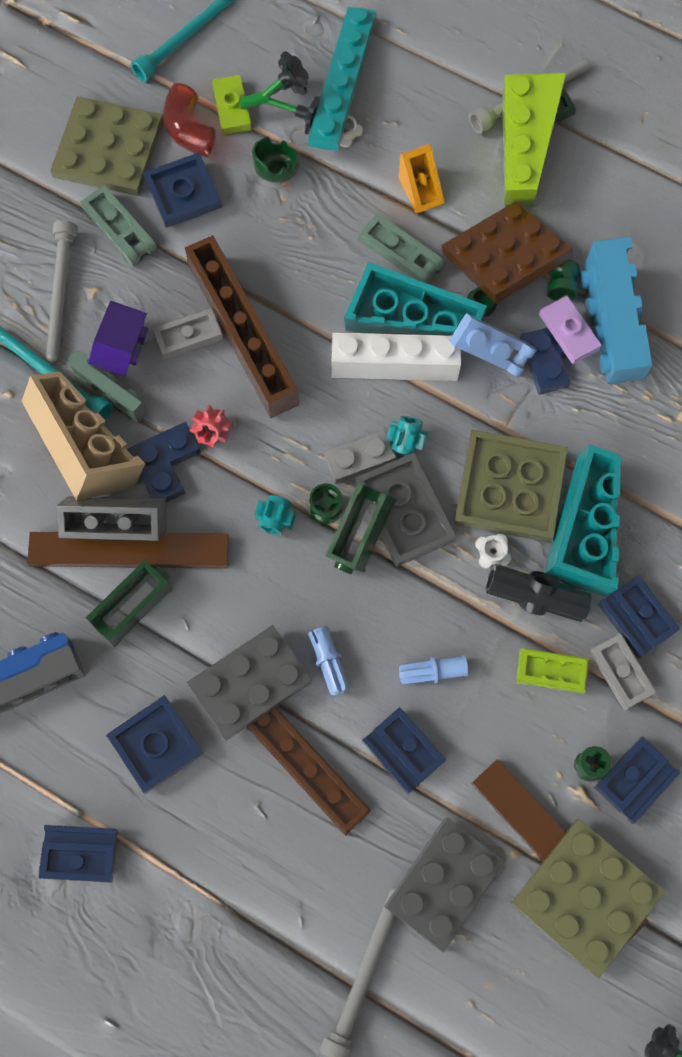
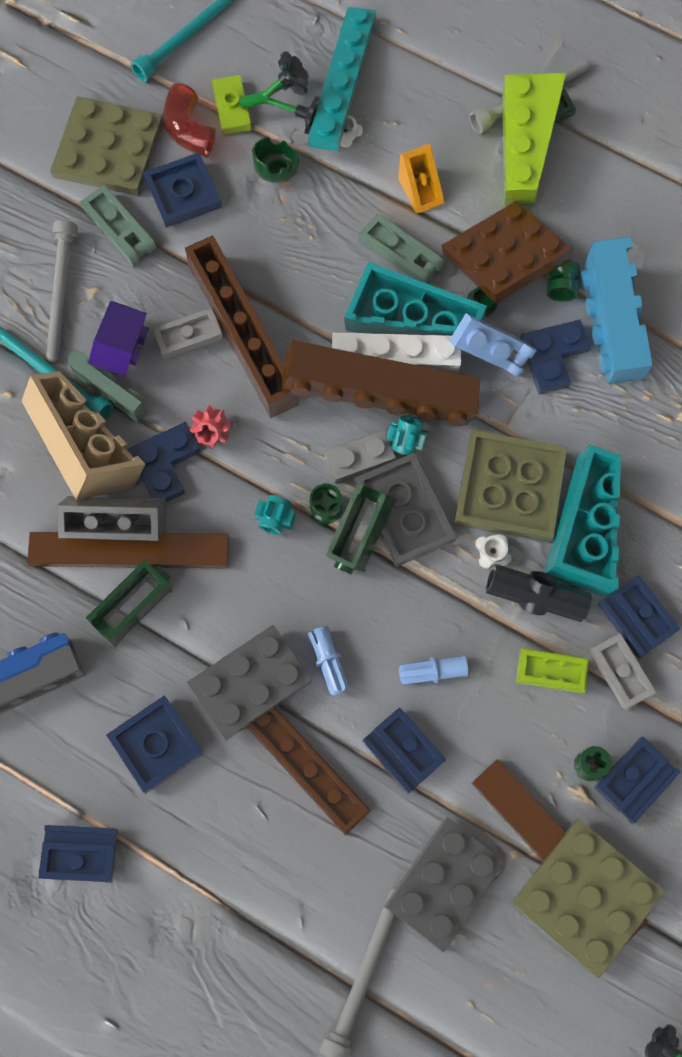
(380, 383): none -> reddish brown brick
(570, 329): lavender plate -> none

